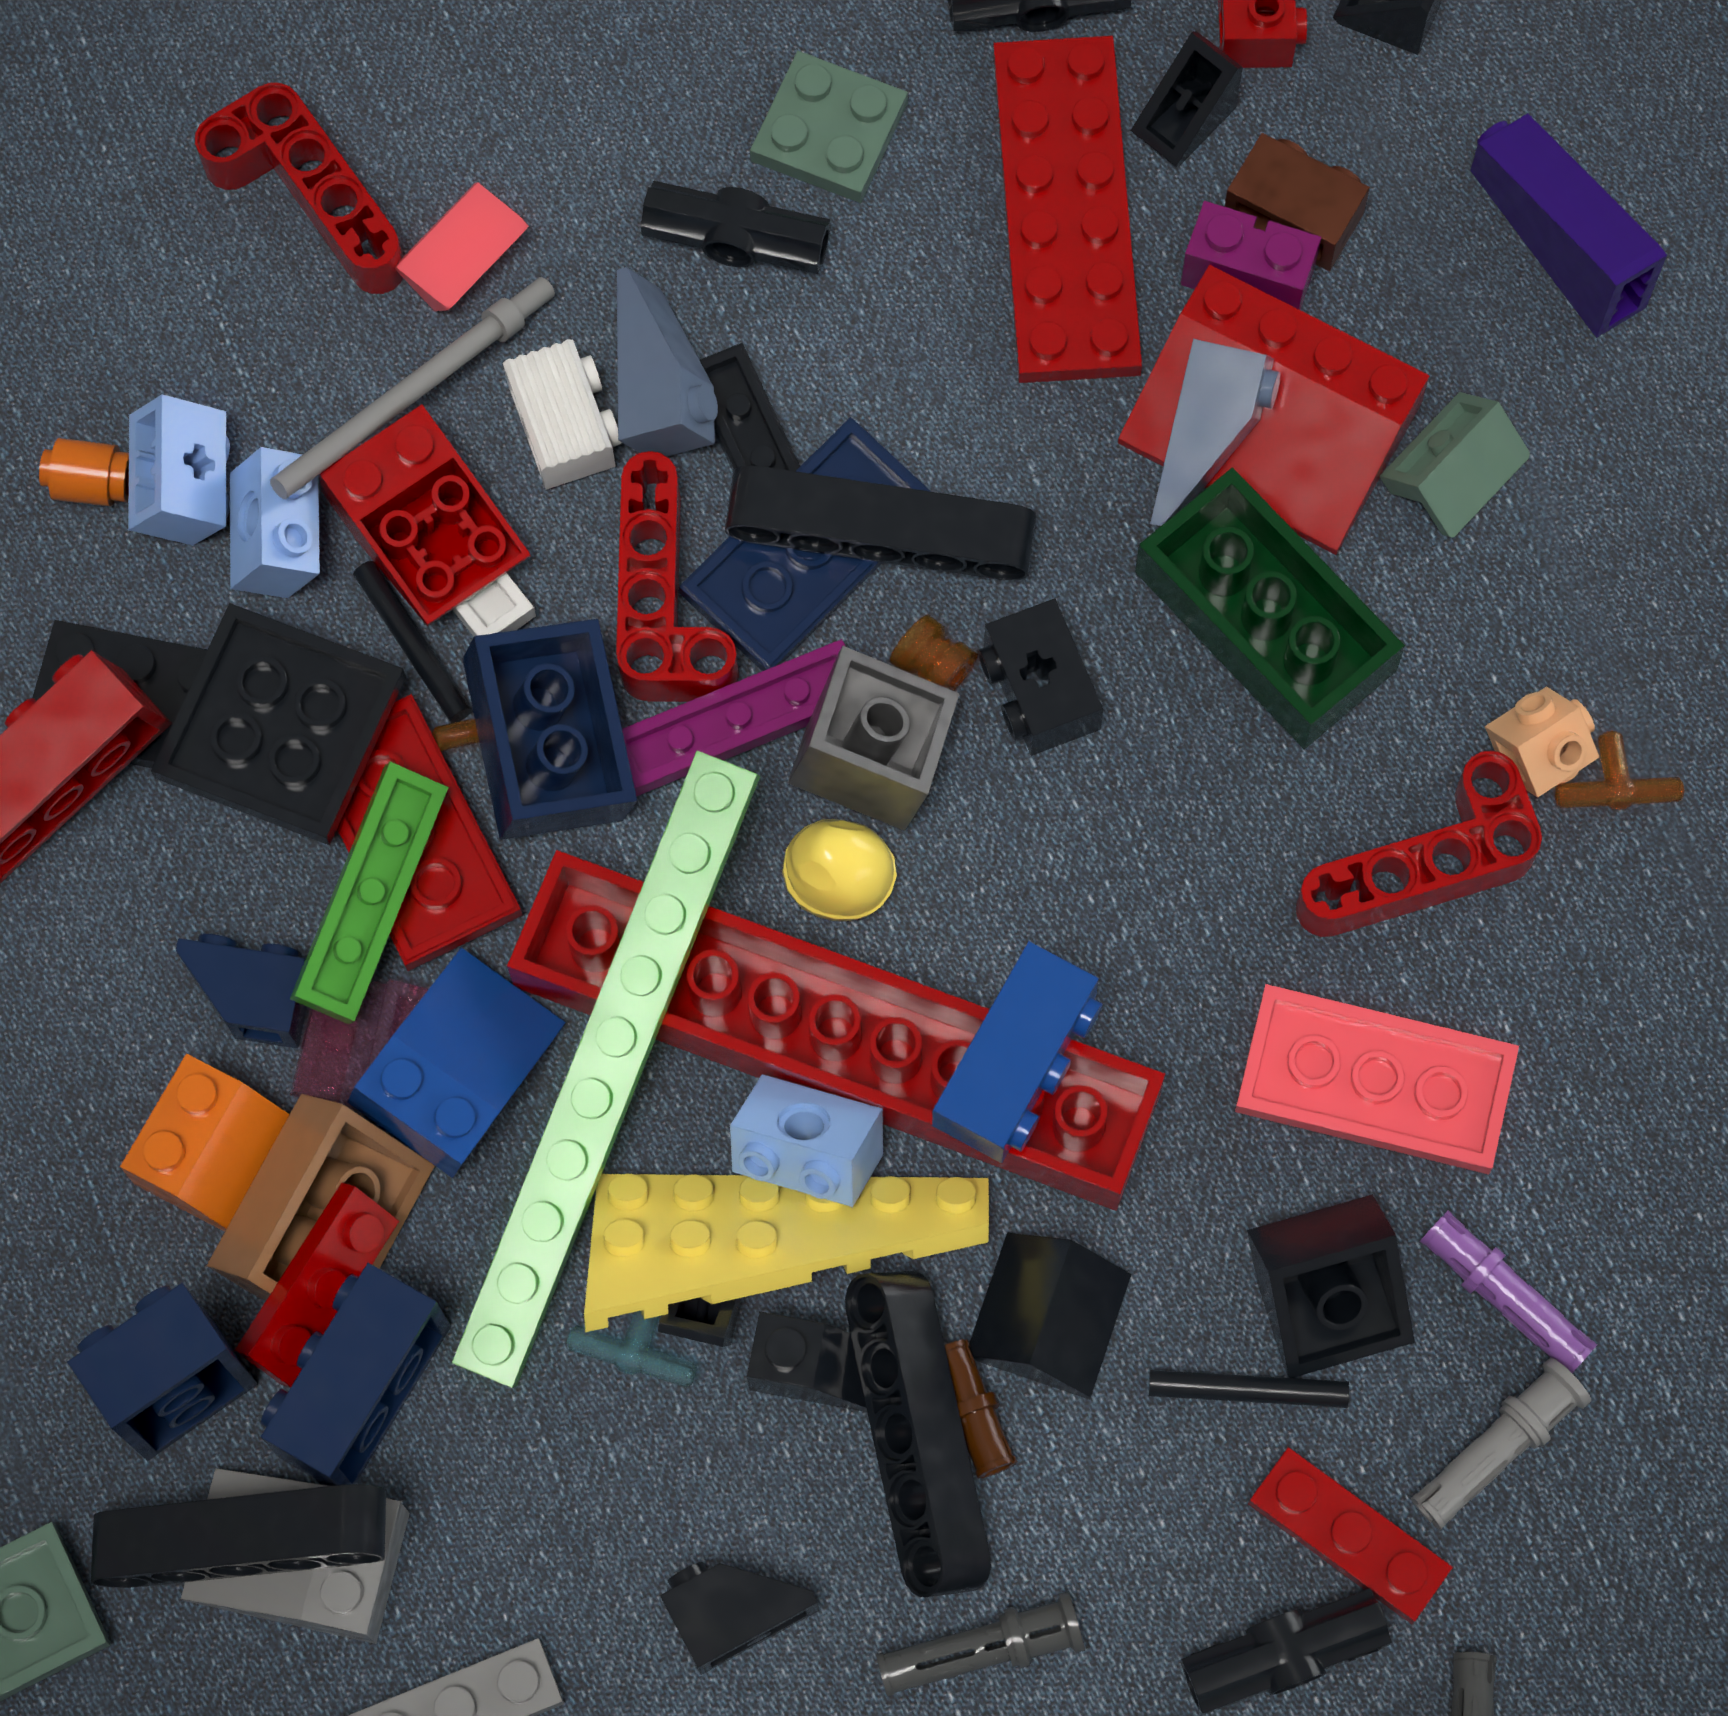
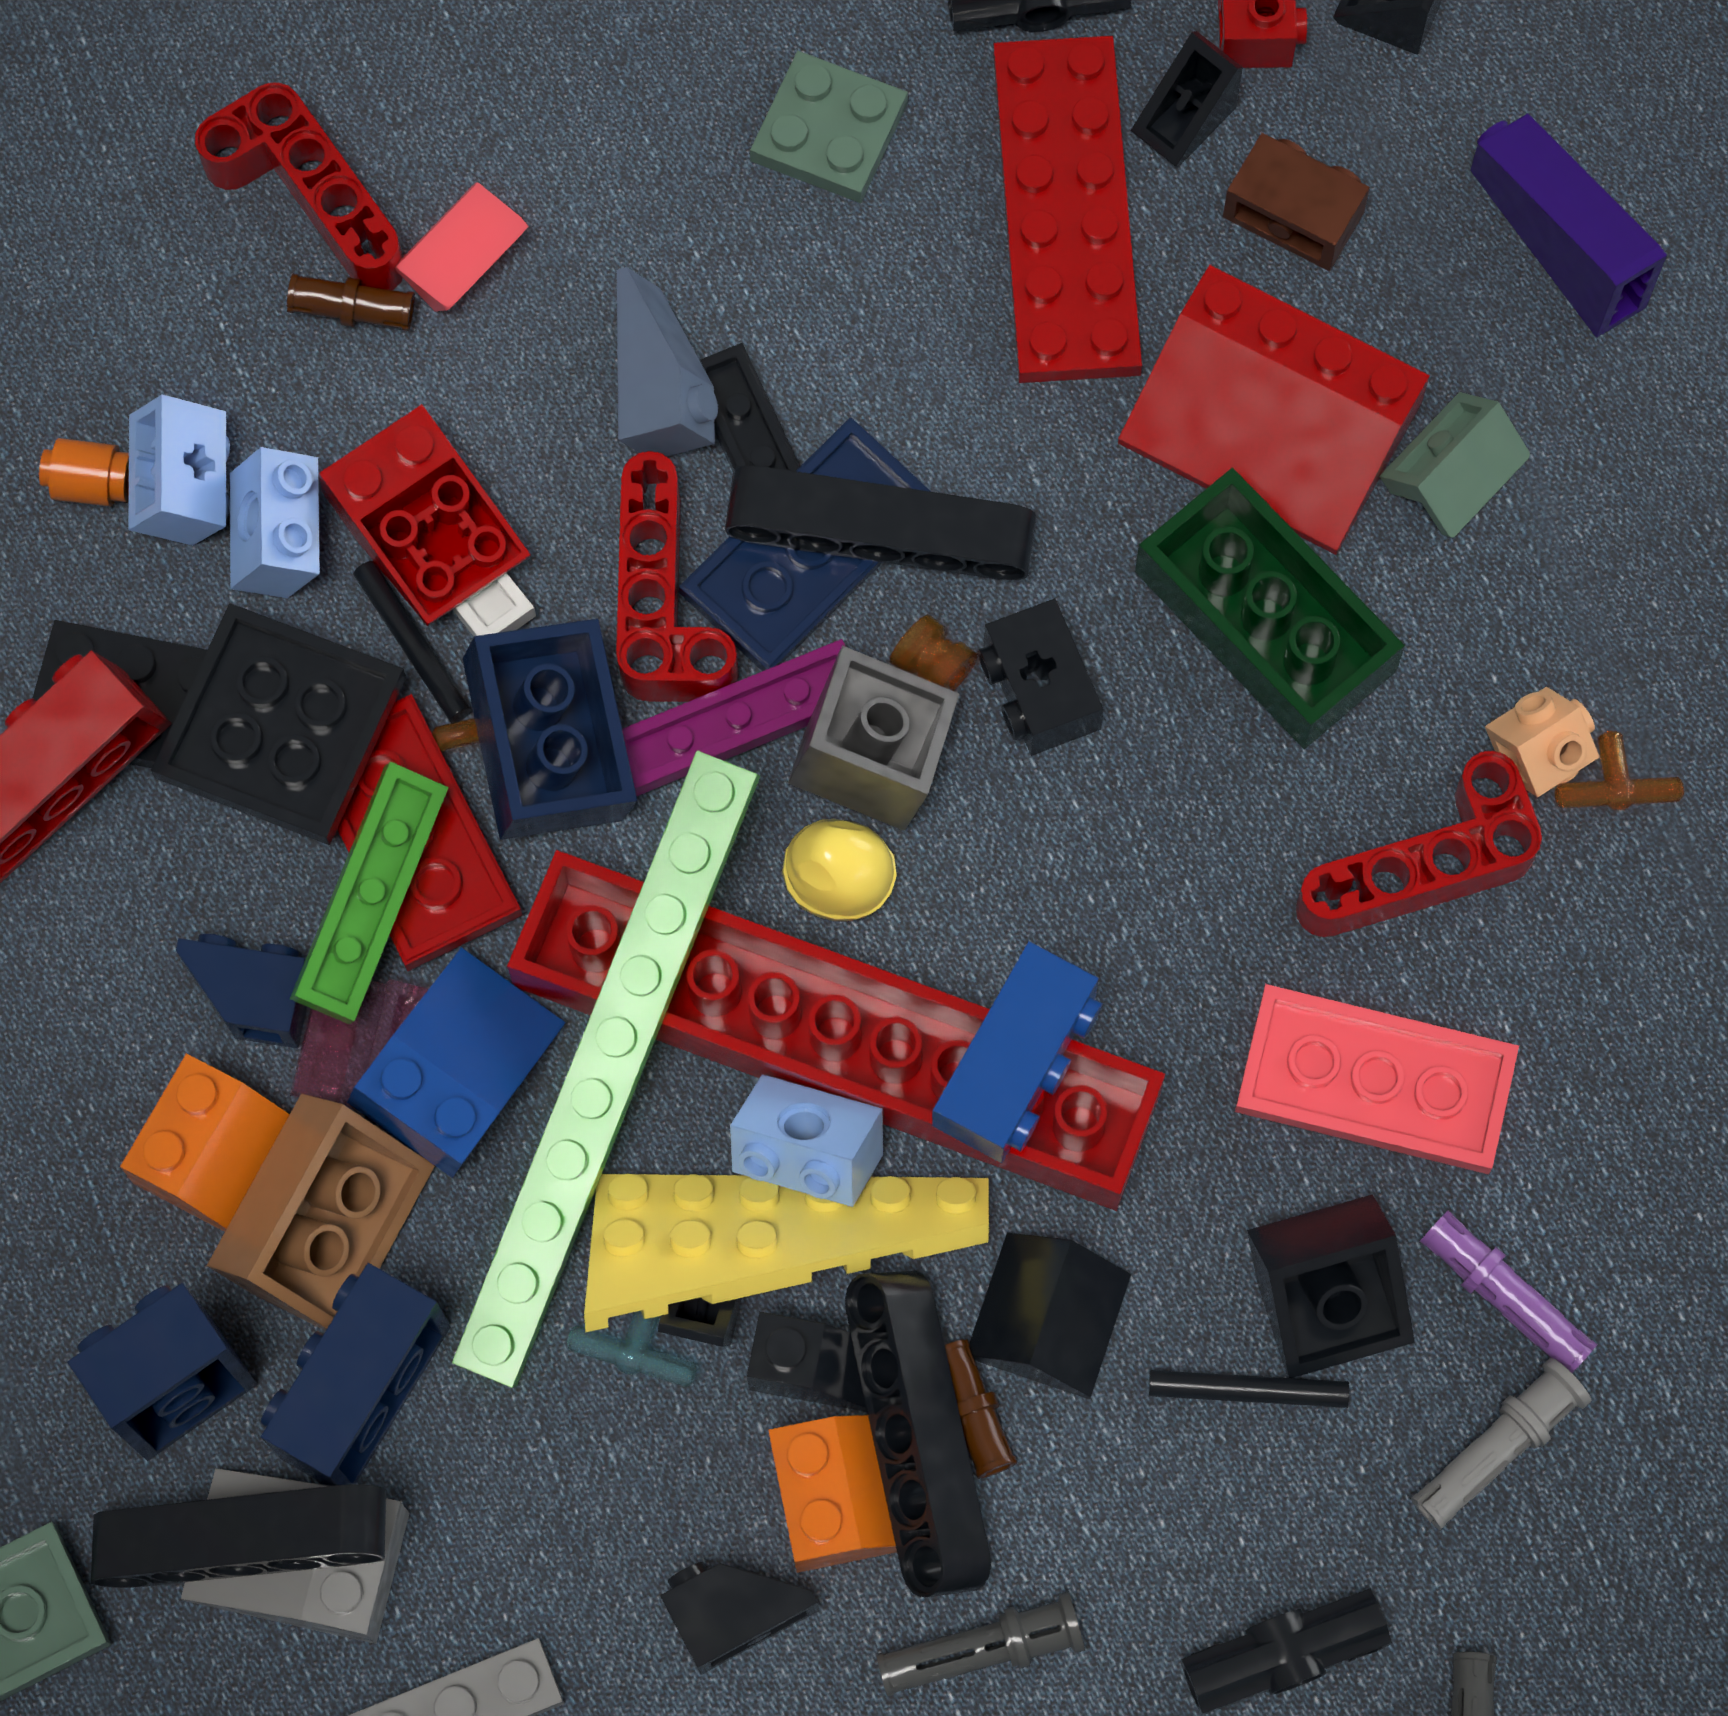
(338, 1245): red plate -> none
(350, 302): none -> reddish brown pin
(498, 323): light grey bar -> none
(560, 413): white brick -> none
(735, 227): black piece -> none
(832, 1491): none -> orange slope
(1214, 414): sand blue slope -> none
(1271, 260): magenta piece -> none
(1350, 1535): red plate -> none

